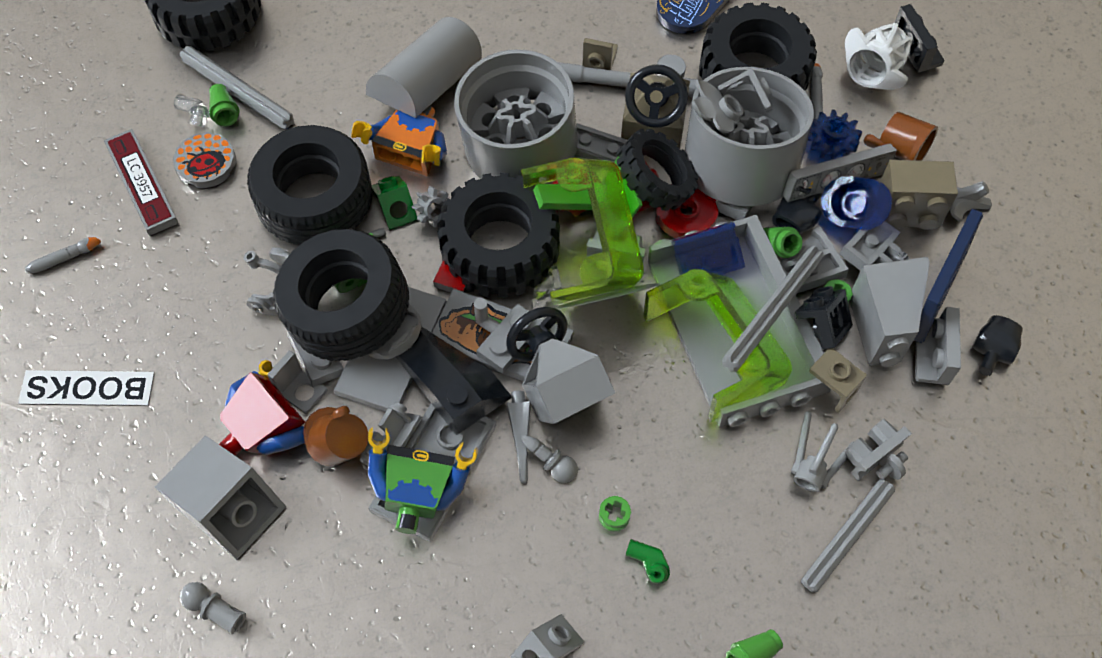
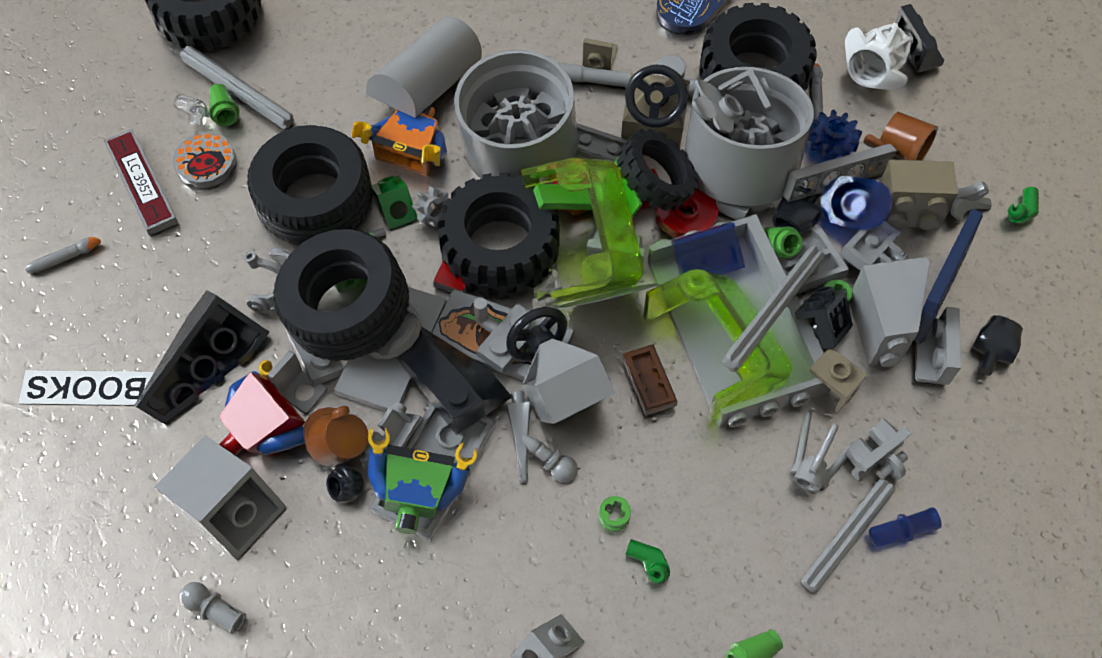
(203, 351): none -> black wedge
(344, 484): none -> black piece
(649, 380): none -> reddish brown plate
(905, 527): none -> clear blue axle
(1028, 208): none -> green arm

